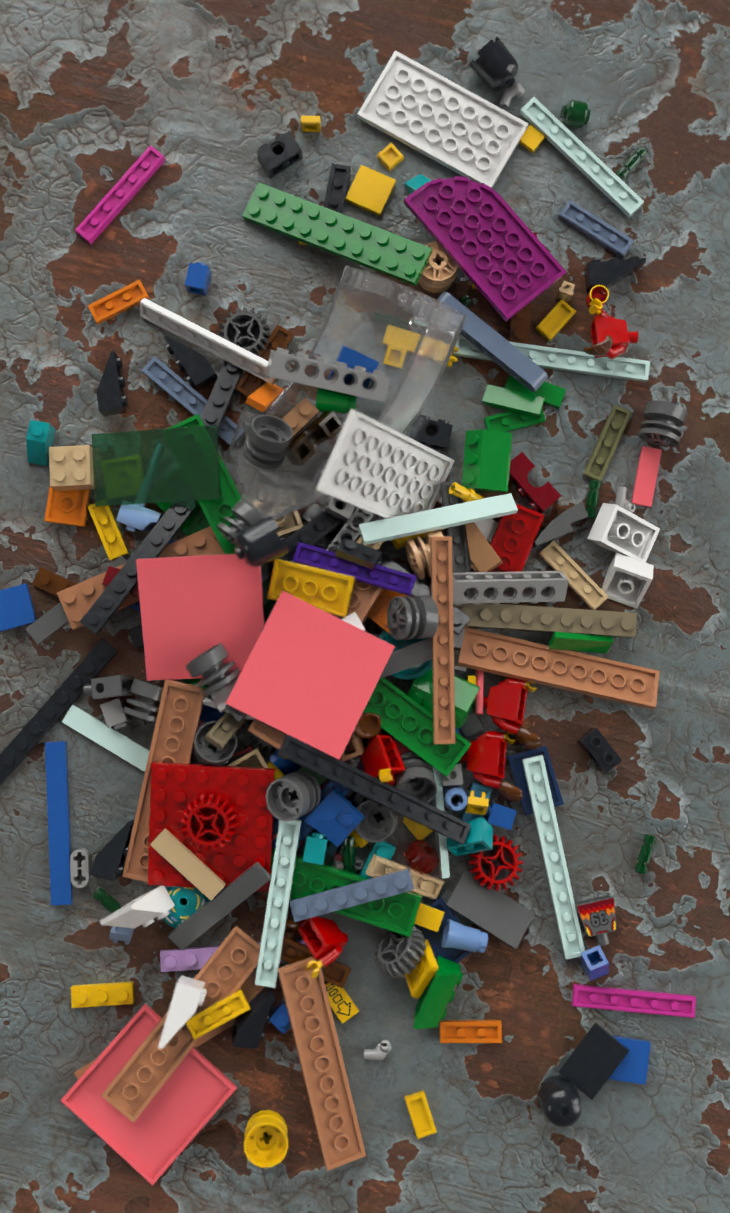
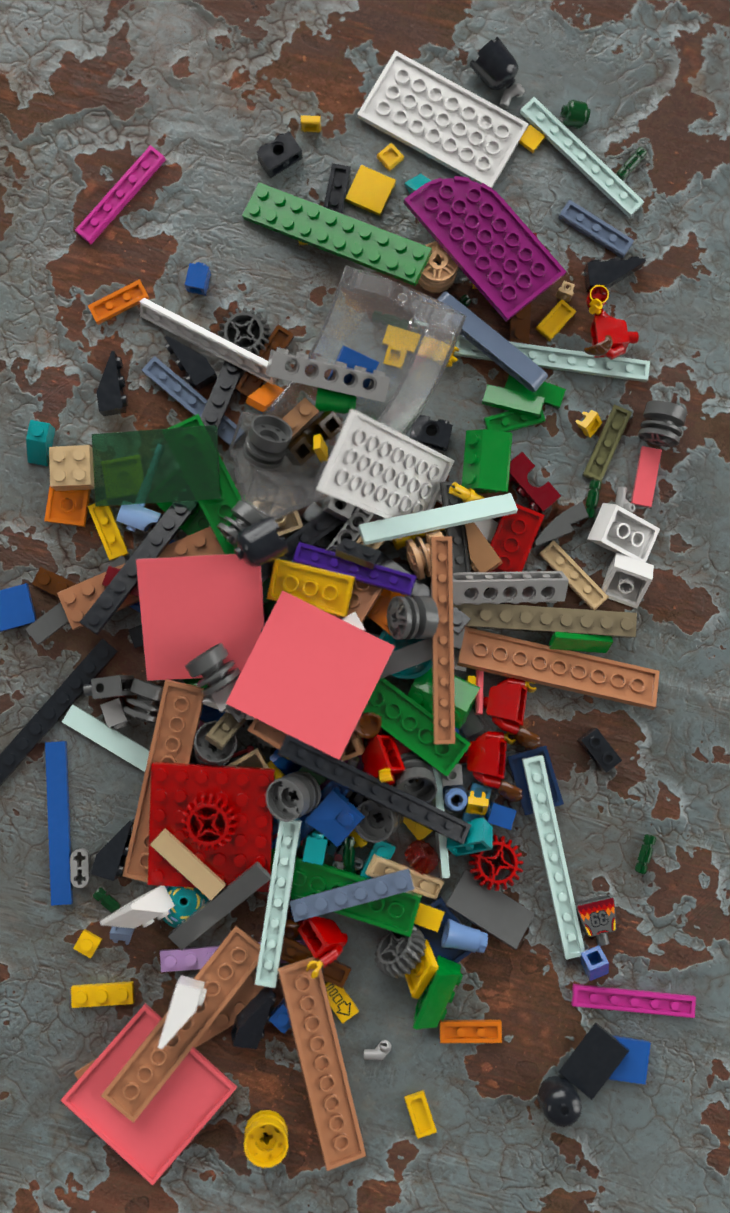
(87, 943): none -> yellow plate
(217, 1014): yellow tile -> none
(320, 448): none -> yellow tile
(590, 423): none -> yellow tile

